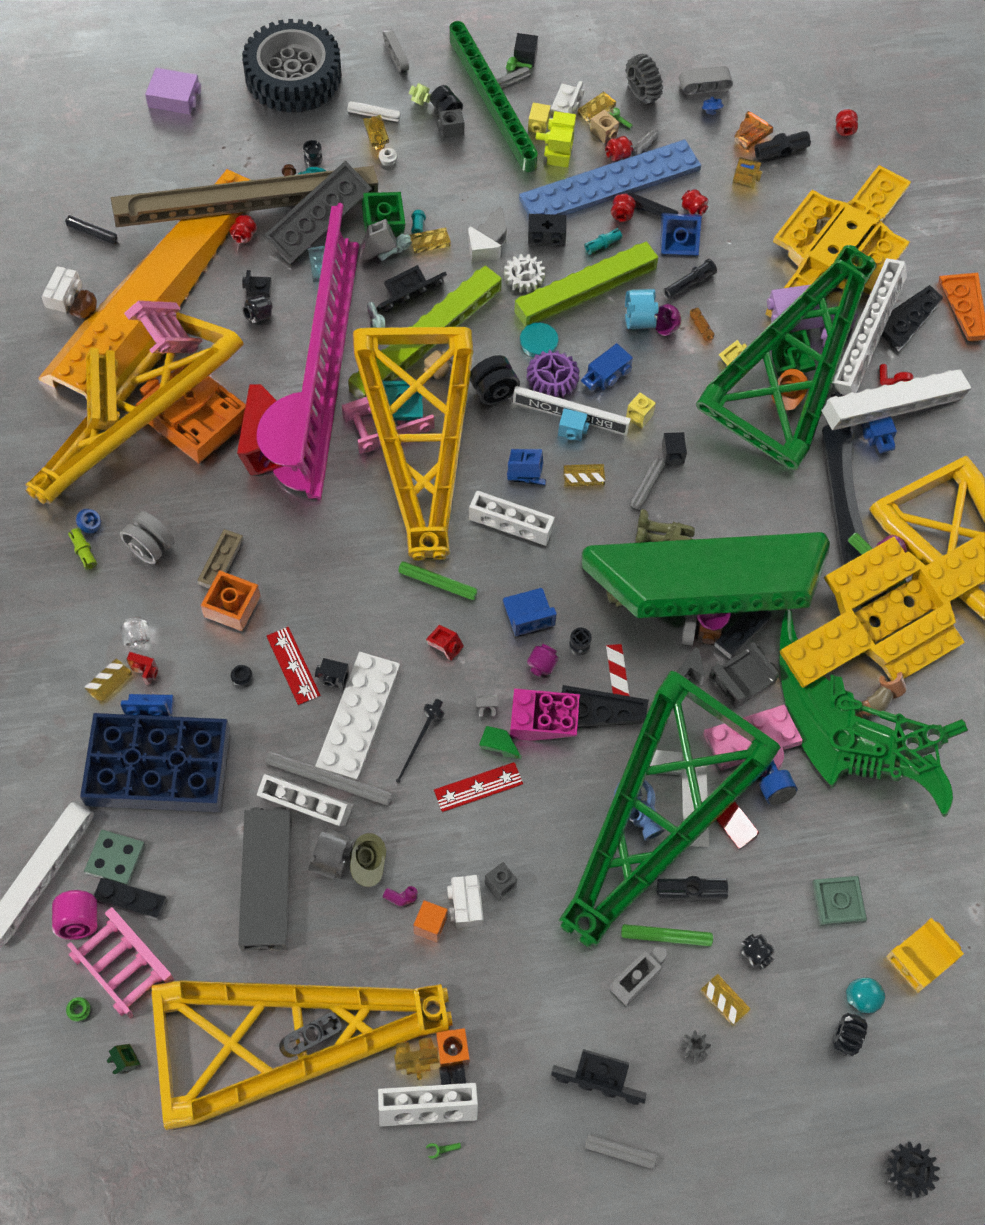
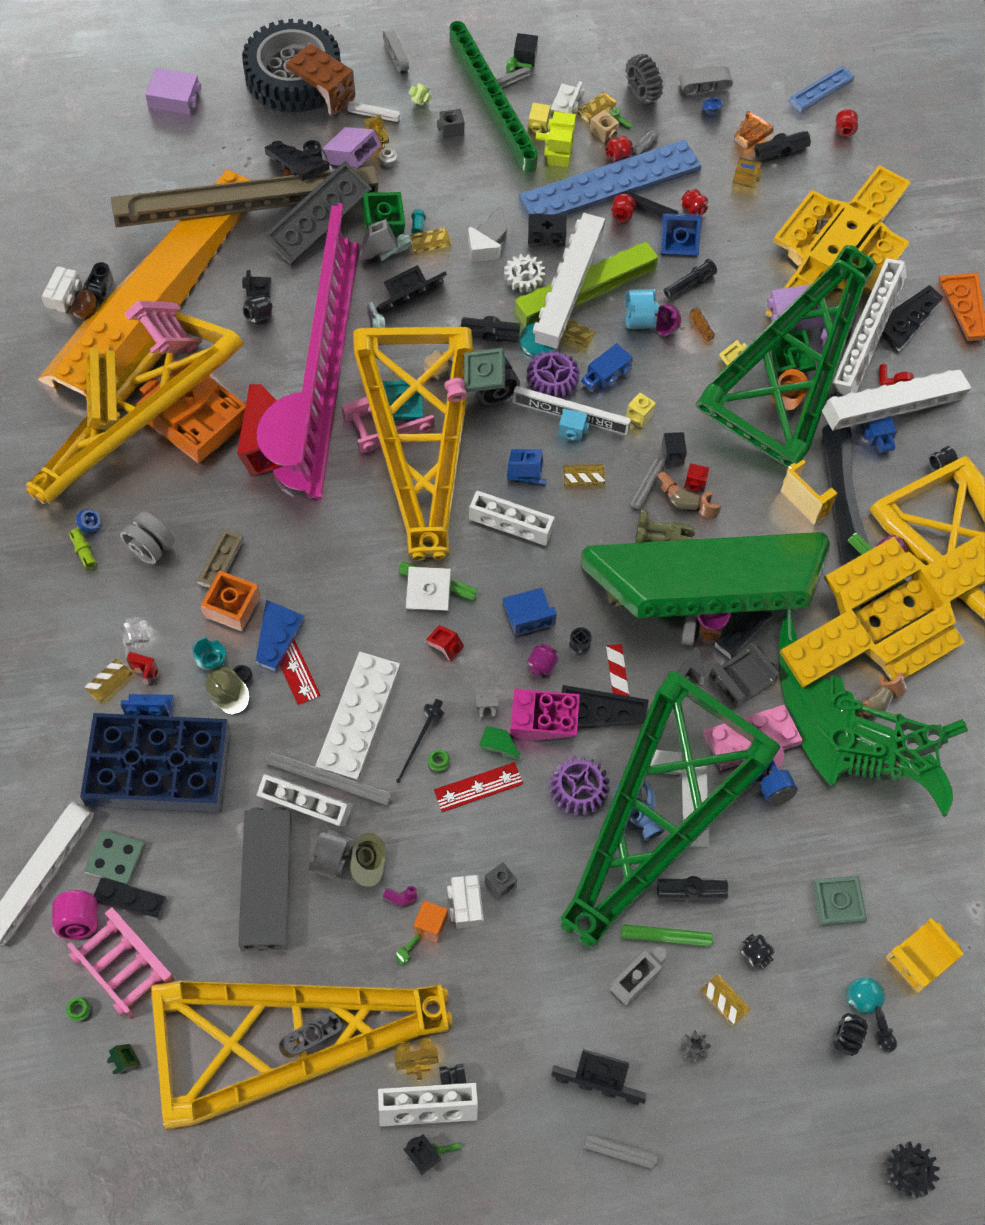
(91, 229): black axle -> none
(99, 280): none -> black piece
(209, 654): none -> teal hair
(227, 690): none -> olive piece
(243, 229): red piece -> none
(276, 634): none -> blue wing
(297, 161): none -> black wing
(316, 258): clear light blue plate -> none
(326, 74): none -> dark orange bracket
(332, 673): black brick -> none
(352, 145): none -> lavender brick
(402, 954): none -> bright green hand
(421, 1154): none -> black bracket
(428, 589): none -> white plate
(438, 754): none -> bright green plate
(444, 99): black wheel -> none
(449, 313): lime brick -> none
(452, 1048): orange piece -> none
(455, 390): none -> bright pink wheel
(484, 370): none -> sand green tile
(492, 328): none -> black piece
(569, 280): none -> white brick
(572, 781): none -> medium lavender gear
(578, 333): none -> clear yellow tile
(603, 241): teal pin -> none
(687, 500): none -> nougat piece
(696, 477): none -> red bracket
(737, 826): slope -> none
(804, 497): none -> yellow panel
(821, 89): none -> medium blue tile
(886, 1040): none -> black bar
(944, 457): none -> black wheel

